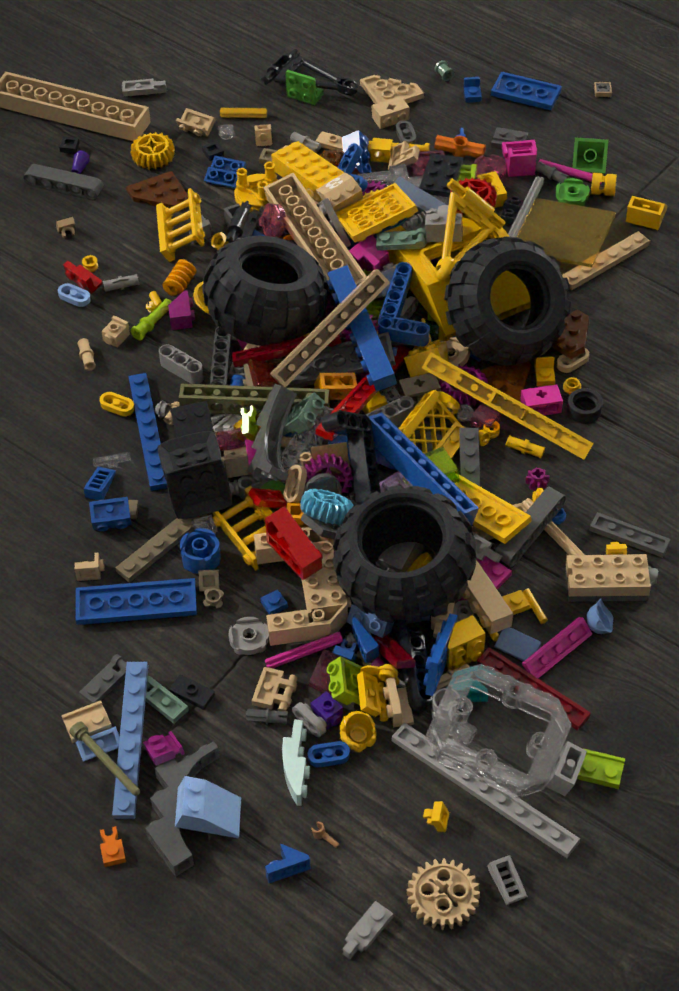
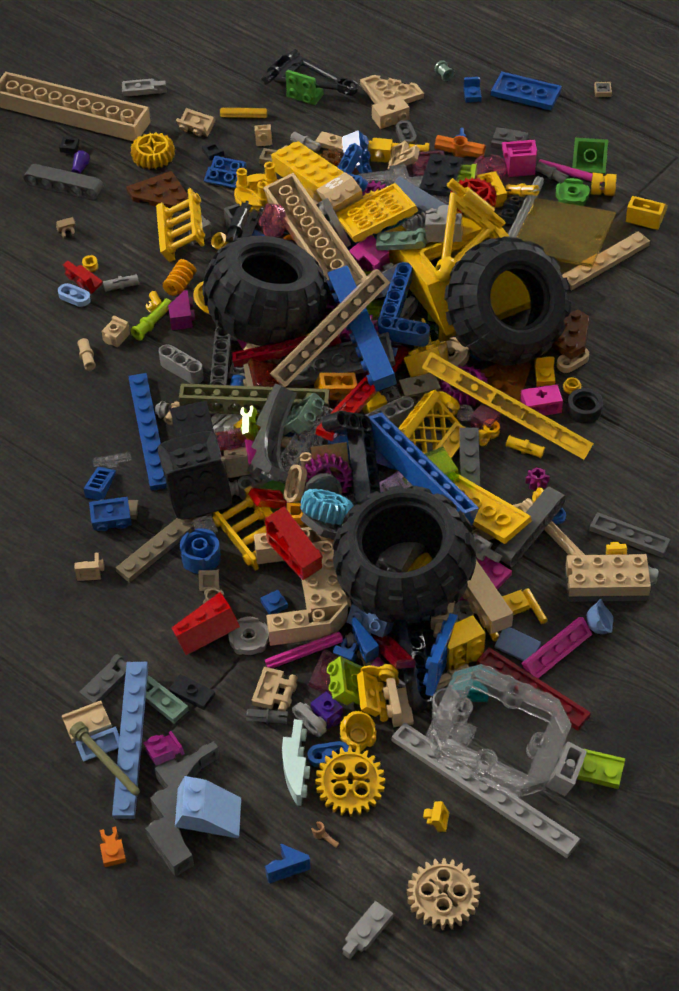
(119, 404): yellow plate -> none
(136, 601): blue plate -> none
(205, 624): none -> red wedge
(226, 131): clear plate -> none
(350, 762): none -> yellow gear
(508, 863): light grey slope -> none
(522, 190): none -> yellow pin

